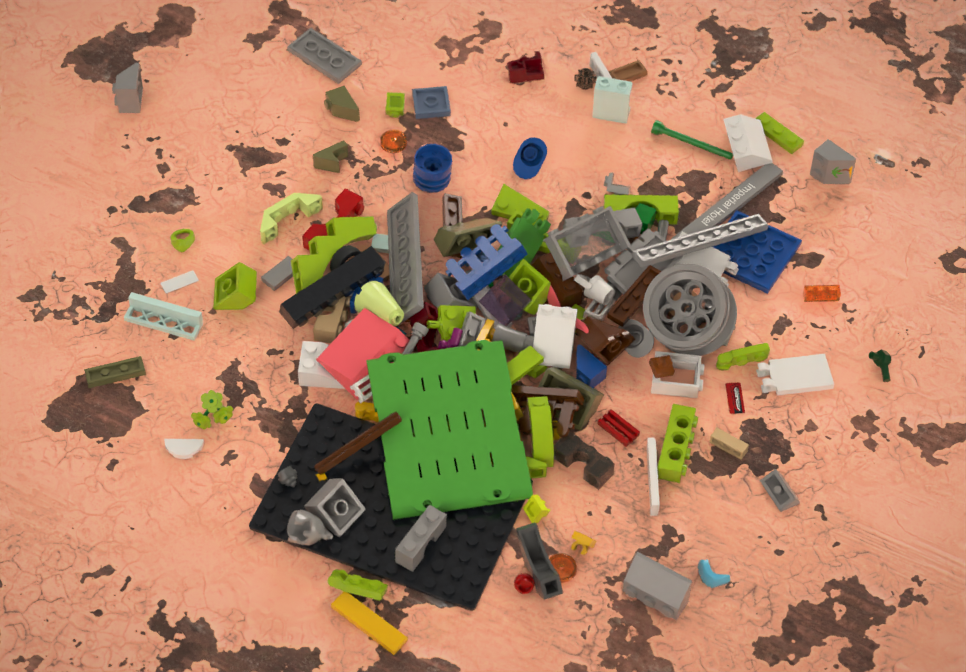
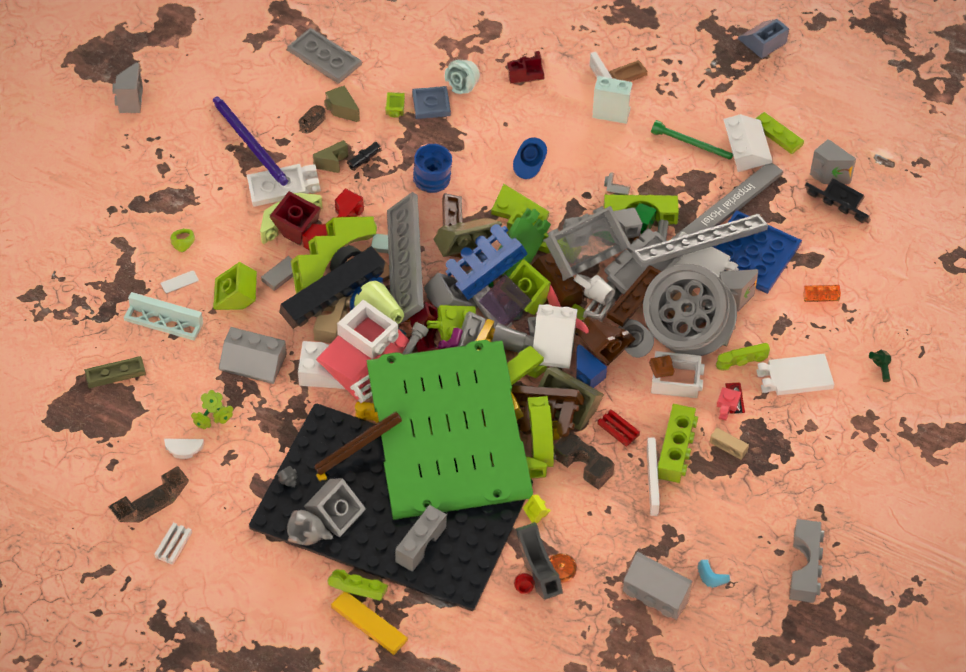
(134, 512): none -> clear smoke slope
(180, 529): none -> white tile
(251, 142): none -> dark purple piece
(252, 355): none -> light grey slope
(267, 190): none -> white tile
(294, 217): none -> dark red slope
(310, 117): none -> clear smoke beam
(358, 315): none -> white window
(364, 156): none -> black pin
(393, 147): clear orange piece -> none
(462, 76): none -> light aqua cone
(582, 540): yellow tile -> none
(585, 78): clear smoke gear -> none
(727, 401): none -> coral plate
(741, 283): none -> light grey slope
(765, 37): none -> sand blue slope
(779, 490): light grey slope -> none
(804, 581): none -> light grey arch
(841, 196): none -> black bracket

